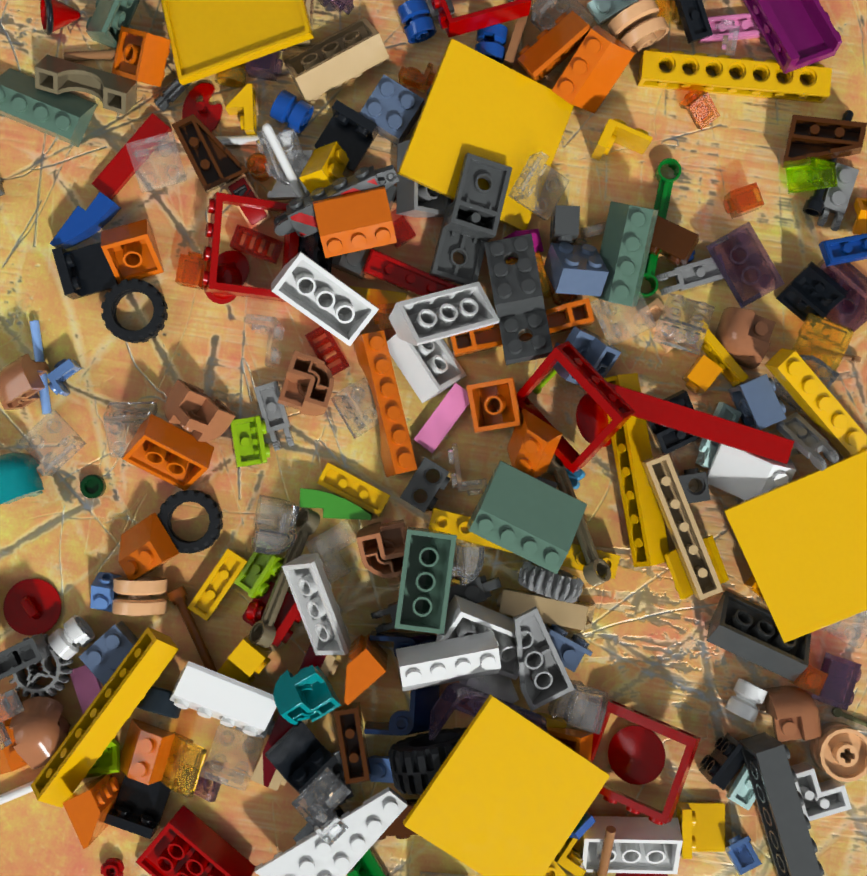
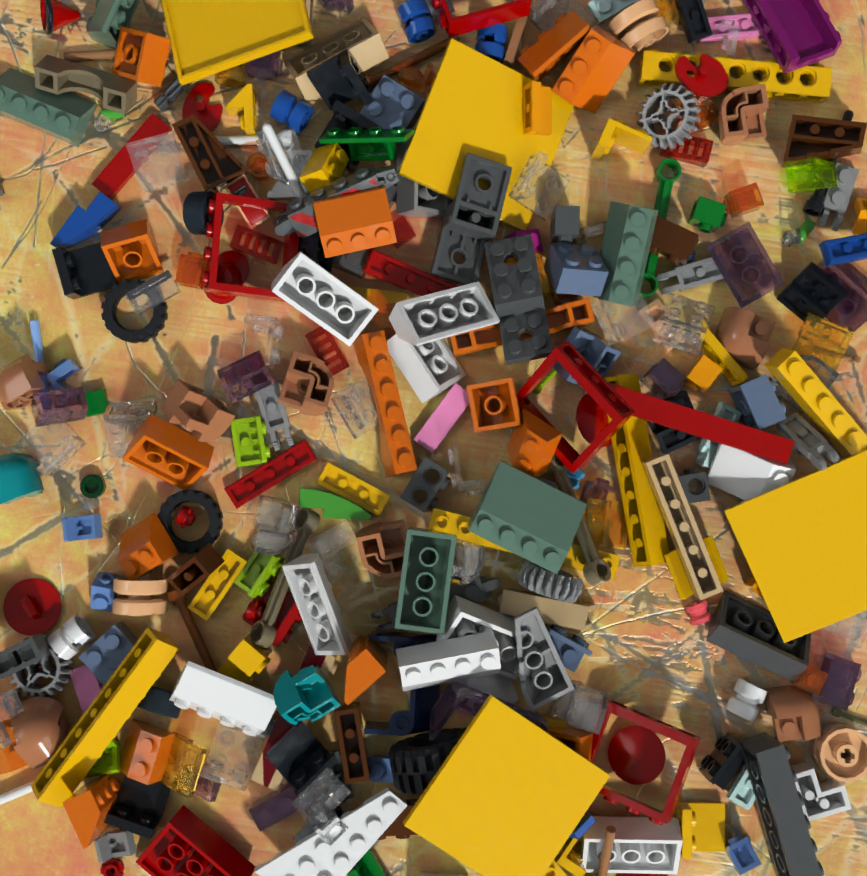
(59, 406): none -> brick
(82, 527): none -> medium blue bracket
(97, 402): none -> green tile
(106, 118): none -> arm
(115, 844): none -> light grey bracket
(153, 292): none -> clear tile
(186, 517): none -> red plate
(195, 211): none -> black wheel
(195, 569): none -> reddish brown brick
(245, 376): none -> brick
(270, 473): none -> red tile
(274, 807): none -> brick
(340, 80): none -> black bracket
(370, 144): none -> green bracket
(409, 62): none -> dark orange piece
(537, 109): none -> light orange panel
(596, 489): none -> bracket
(606, 523): none -> clear yellow slope
(663, 99): none -> light grey gear
(663, 379): none -> clear purple brick
(687, 158): none -> clear red slope
(699, 612): none -> coral wheel
(707, 215): none -> green brick
(709, 77): none -> red piece
(742, 115): none -> nougat brick
(797, 235): none -> arm

